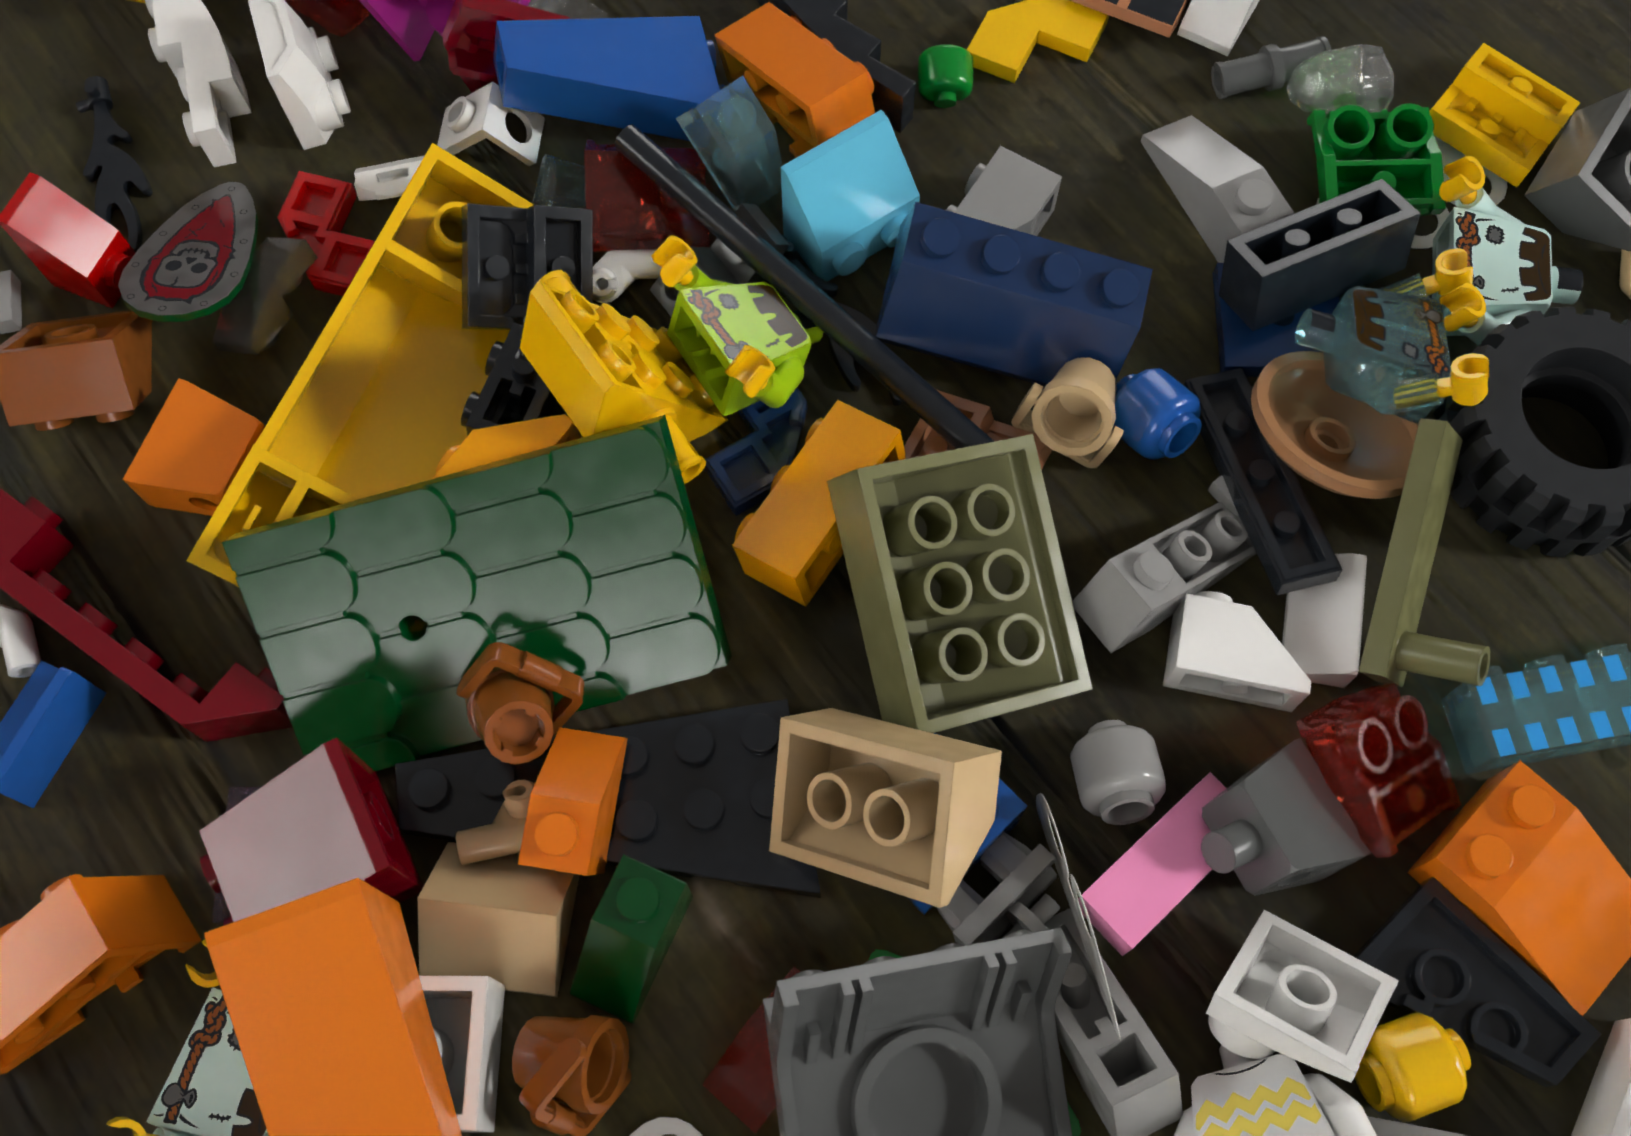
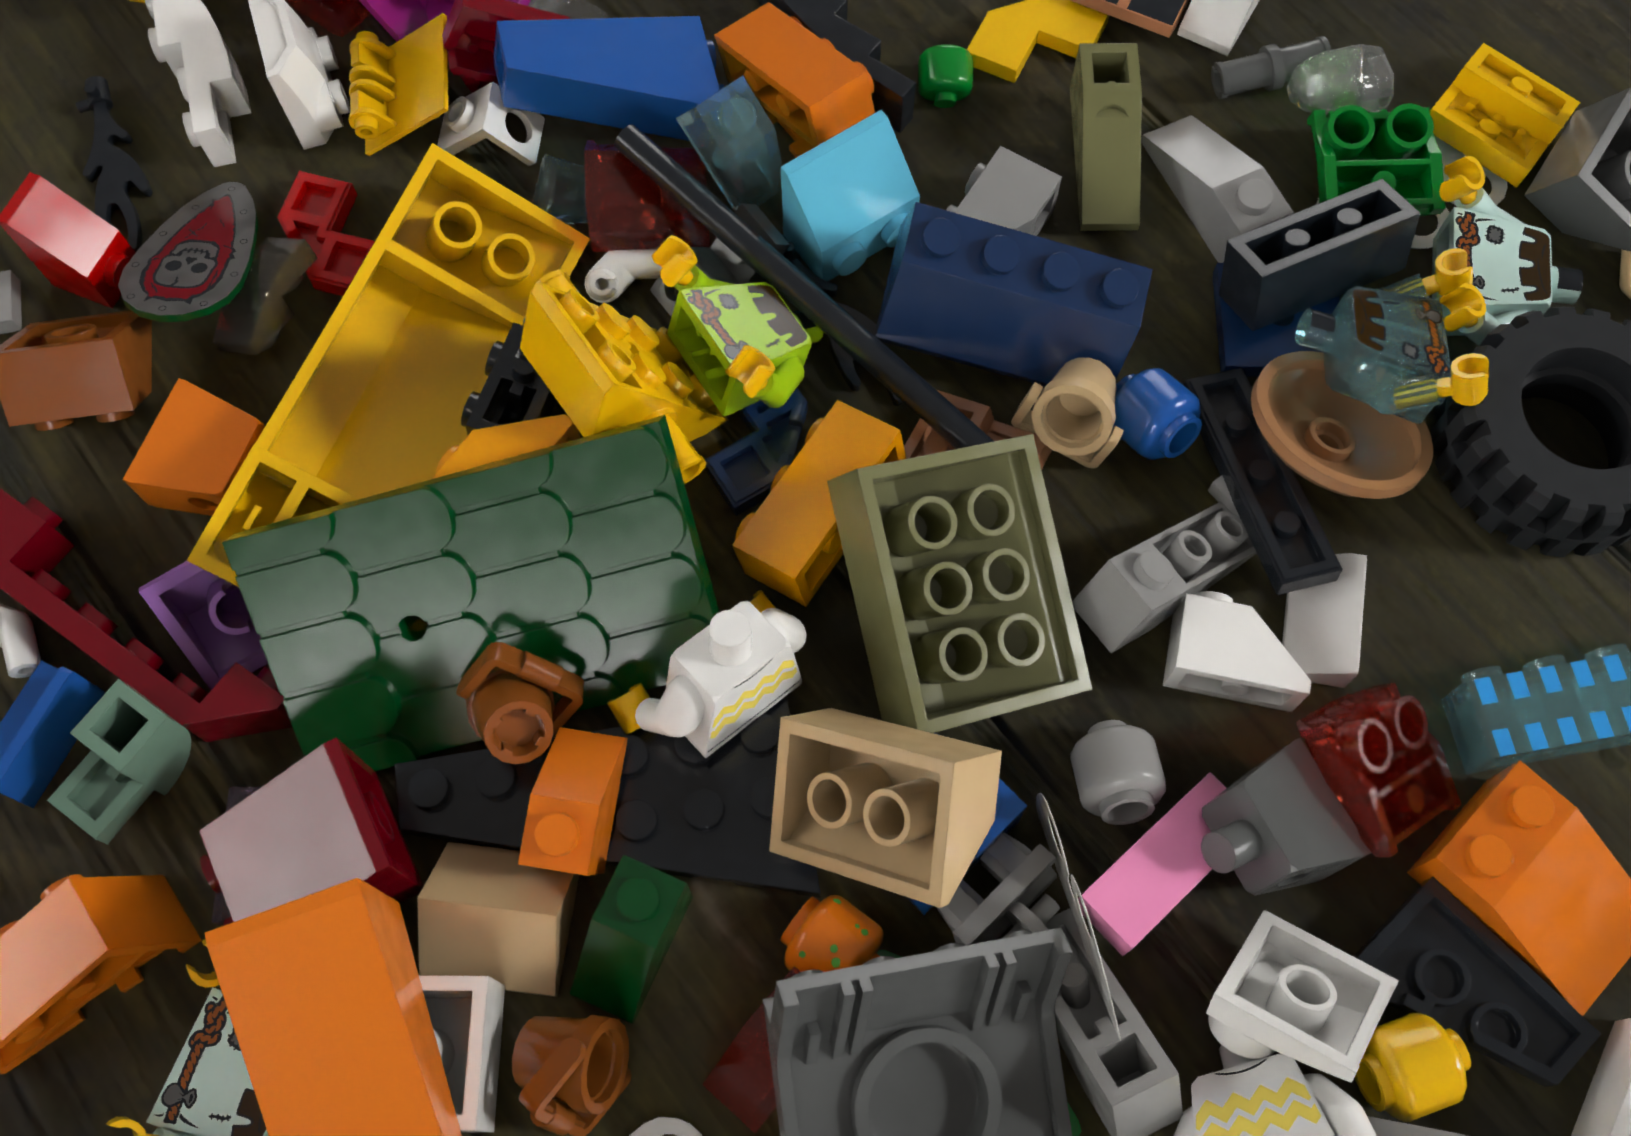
(130, 756): none -> sand green brick
(205, 620): none -> medium lavender slope
(385, 179): white piece -> none
(398, 84): none -> yellow hinge
(504, 834): tan arm -> none
(514, 248): black slope -> none
(721, 677): none -> white torso
(830, 936): none -> orange head
(1107, 135): none -> olive slope
(1392, 639): olive piece -> none

